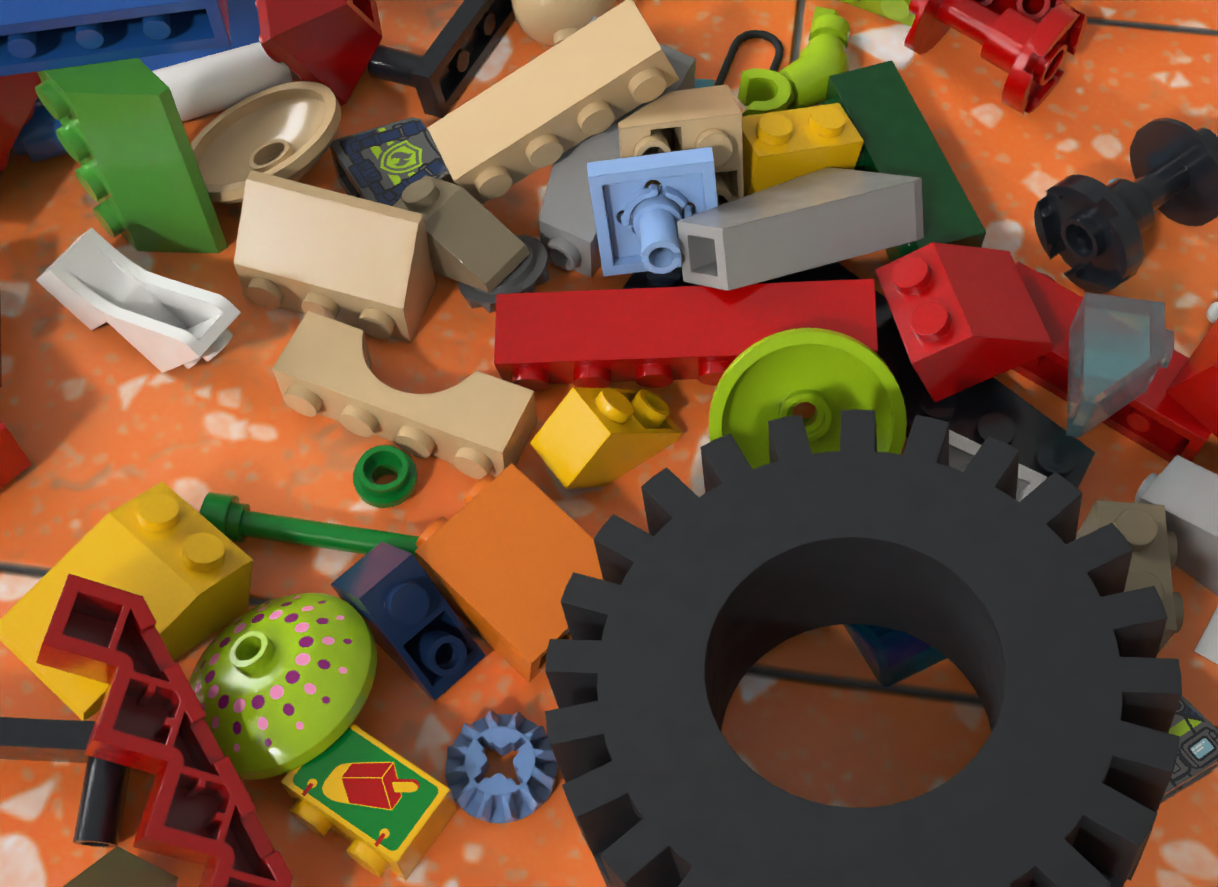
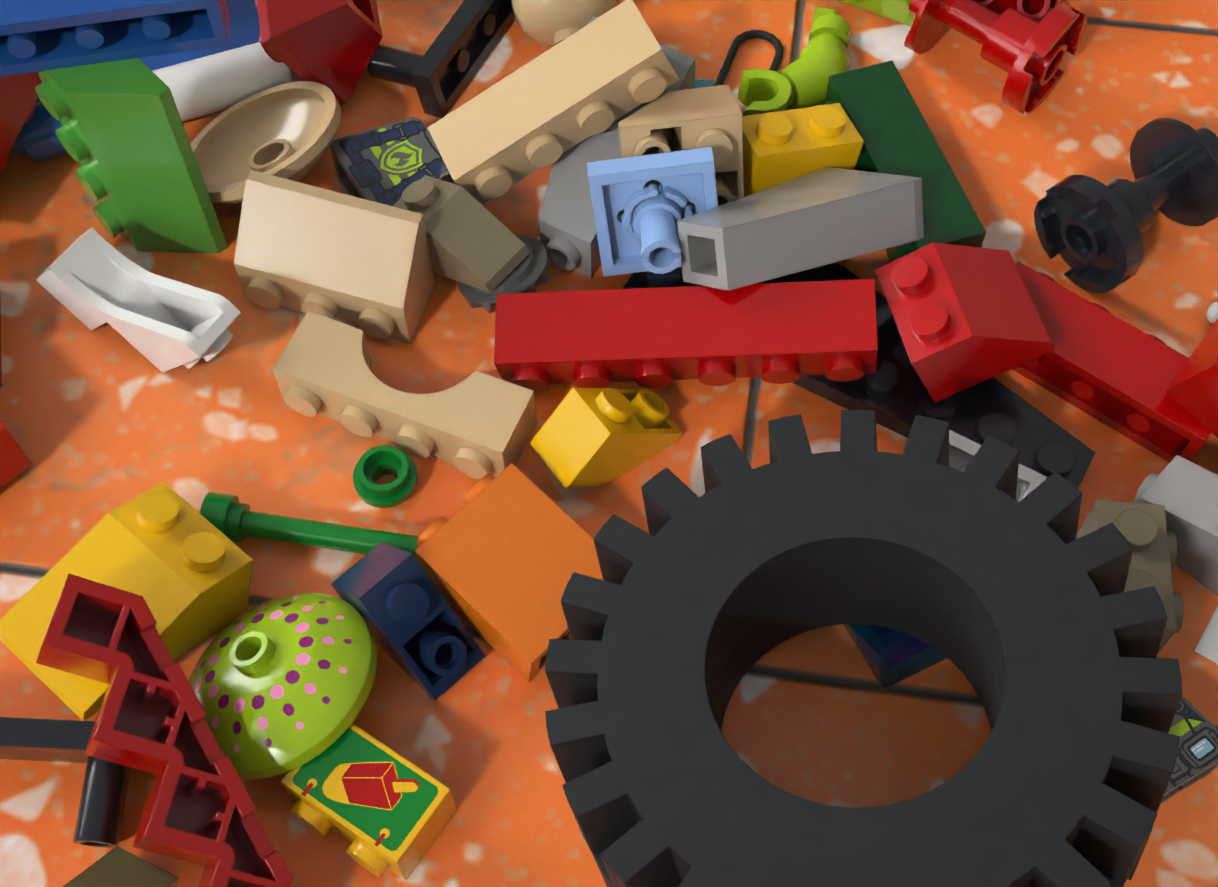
(498, 797): medium blue gear -> none
(805, 367): lime dish -> none
(1113, 356): clear light blue slope -> none

